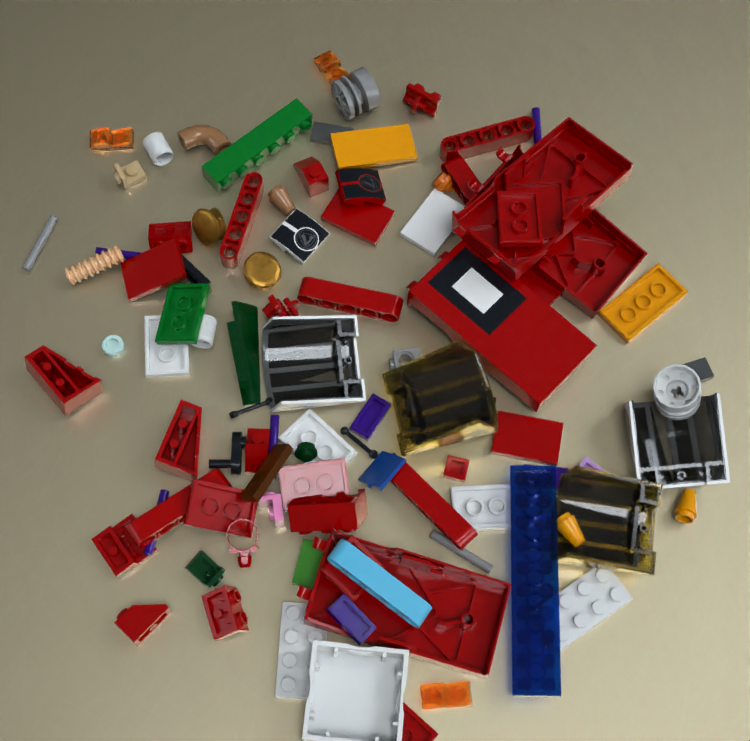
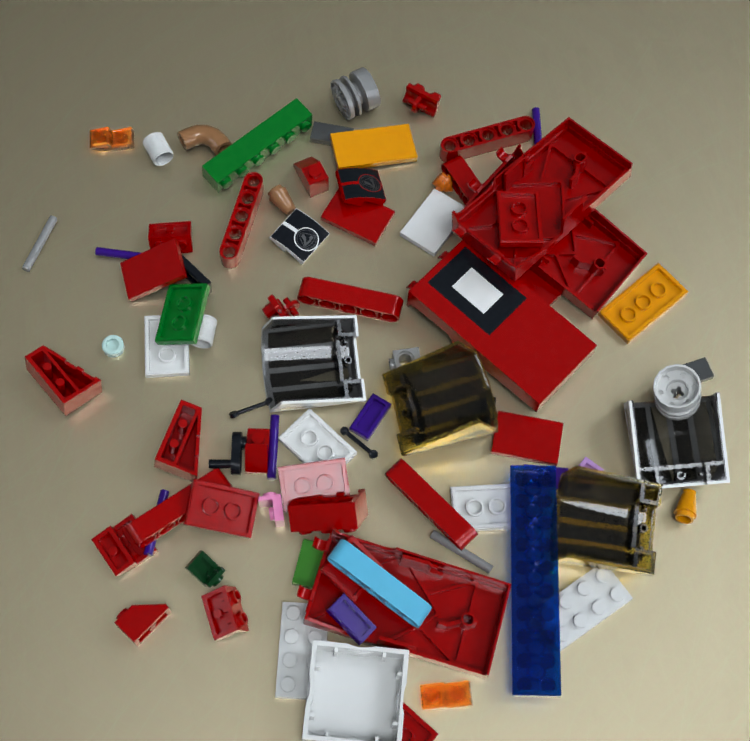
(94, 265): light nougat piece -> none
(129, 174): tan bracket -> none
(209, 226): pearl gold piece -> none
(244, 559): piece -> none
(245, 349): dark green wedge -> none
(262, 270): pearl gold piece -> none
(266, 473): reddish brown tile -> none
(306, 452): dark green plate -> none
(330, 66): clear orange slope -> none
(382, 470): blue piece -> none
(456, 469): red tile -> none
(569, 528): light orange cone -> none

